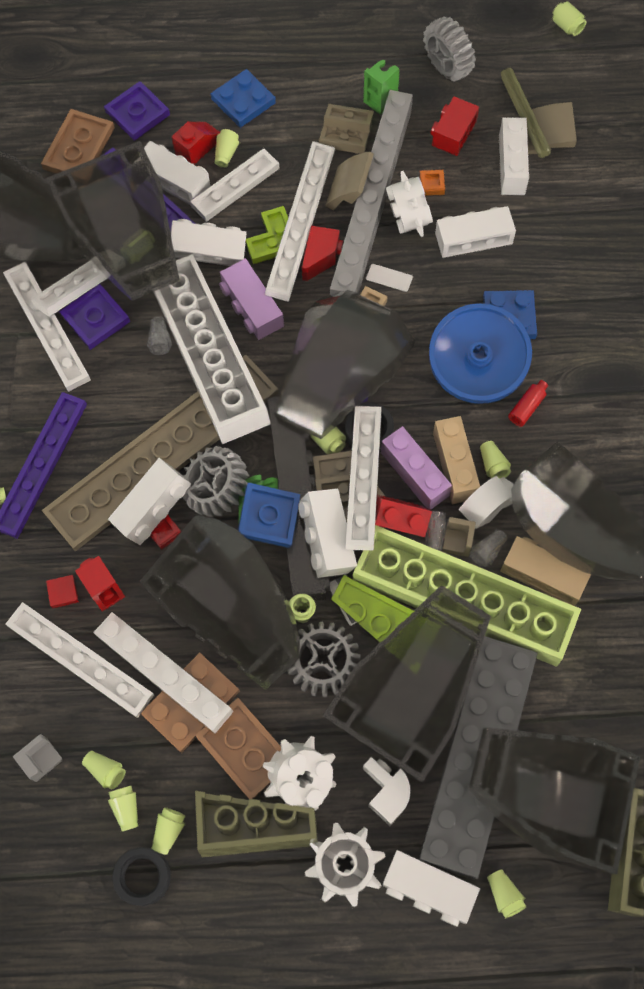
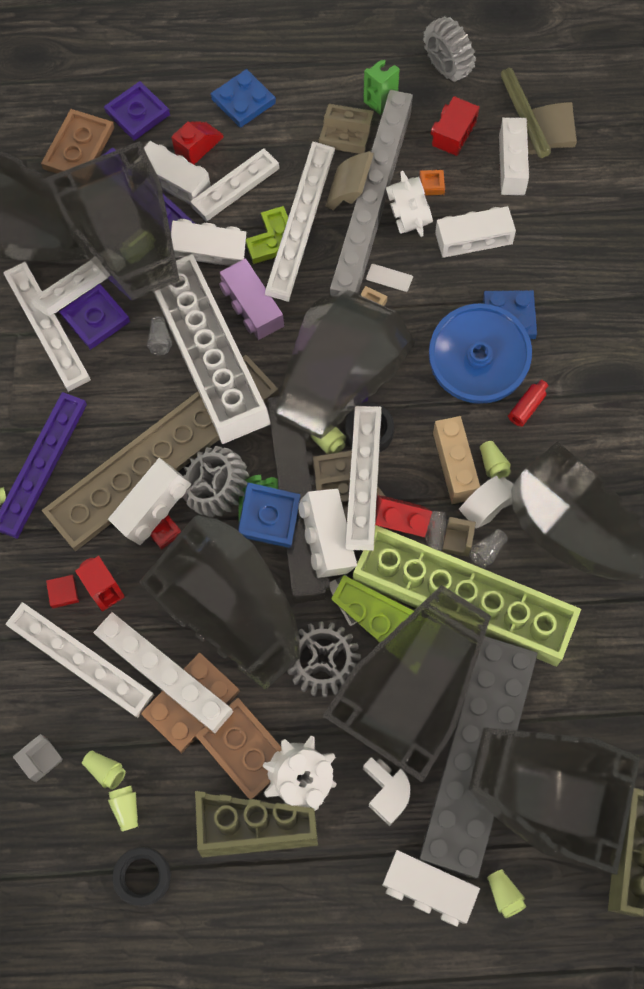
(167, 830): yellowish green cone -> none
(226, 145): yellowish green cone -> none
(302, 602): yellowish green cone -> none
(321, 251): red slope -> none
(342, 846): white brick -> none
(415, 468): lavender brick -> none
(544, 571): tan brick -> none
(569, 18): yellowish green brick -> none

